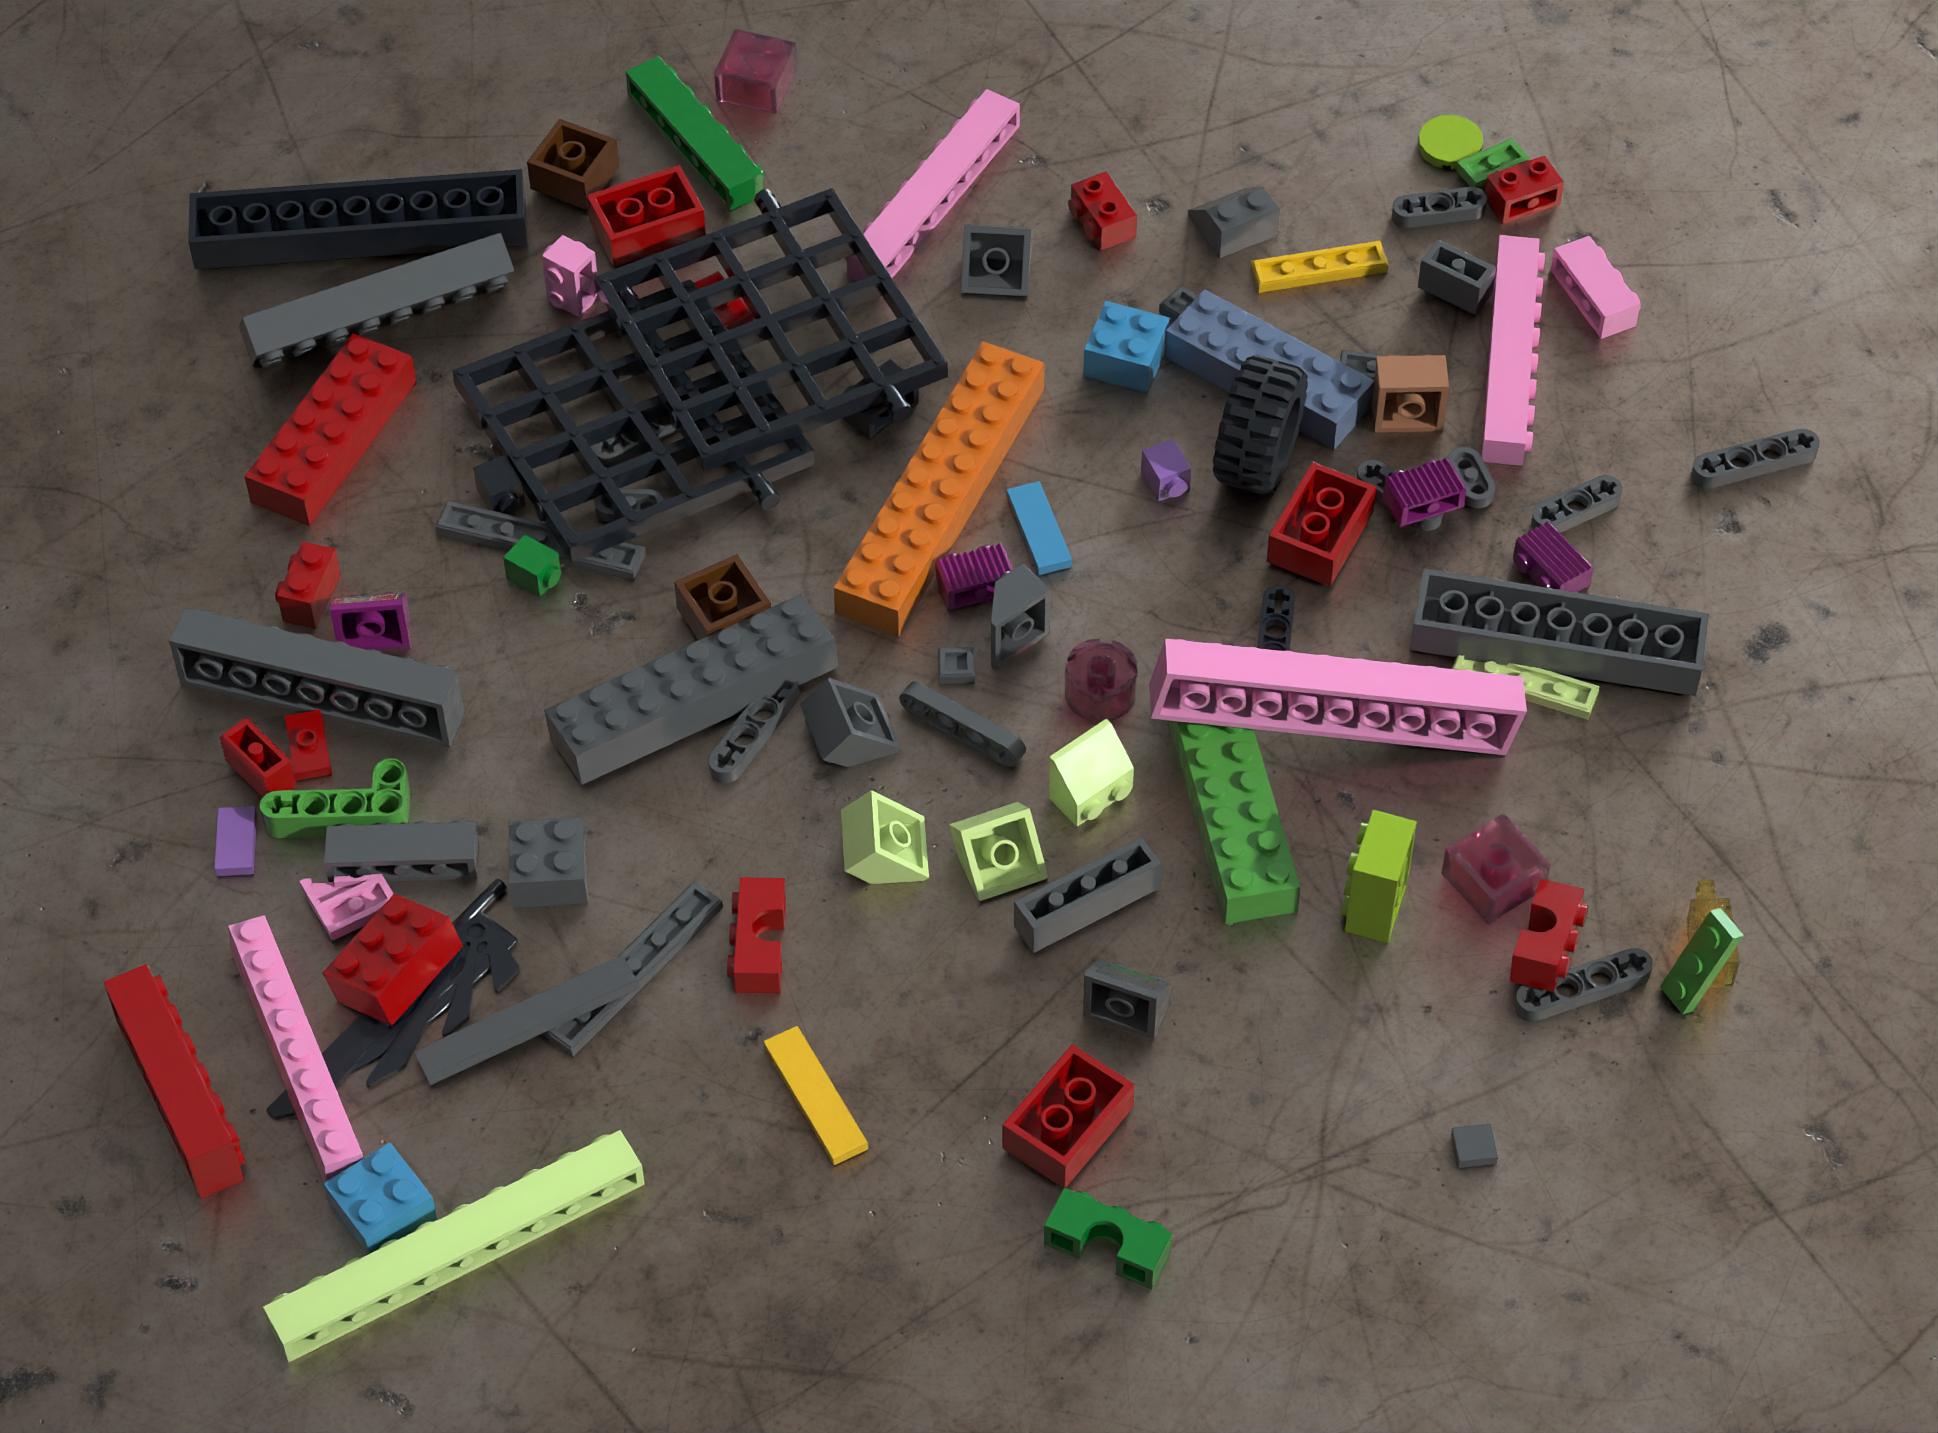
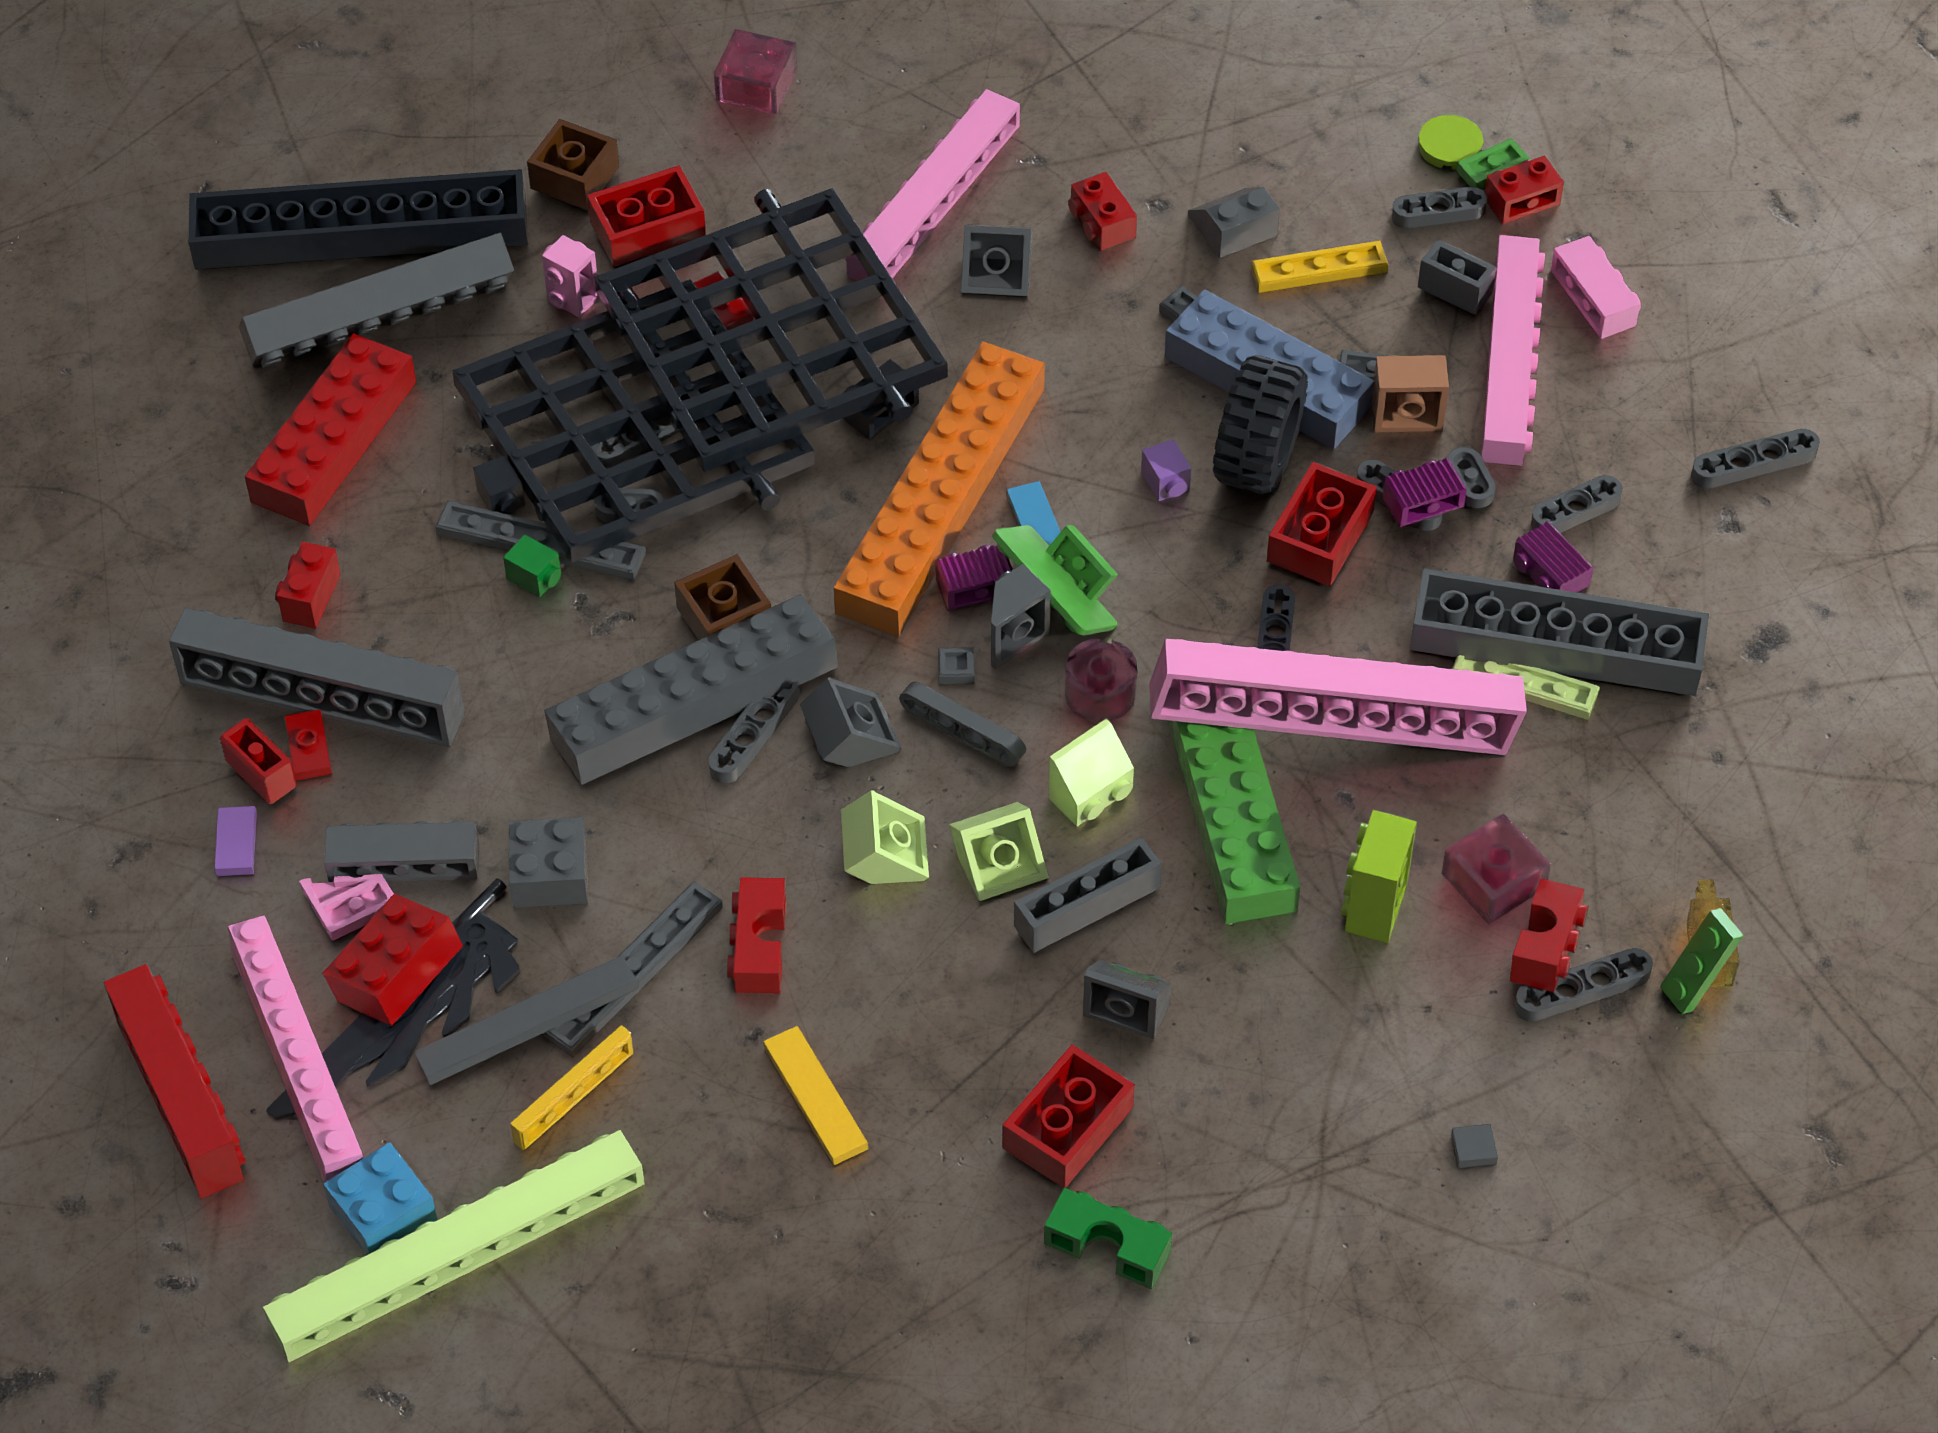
(290, 812): bright green beam -> none
(372, 621): magenta slope -> none
(571, 1088): none -> yellow tile
(695, 133): green brick -> none
(1069, 569): none -> bright green bracket
(1126, 347): dark azure brick -> none

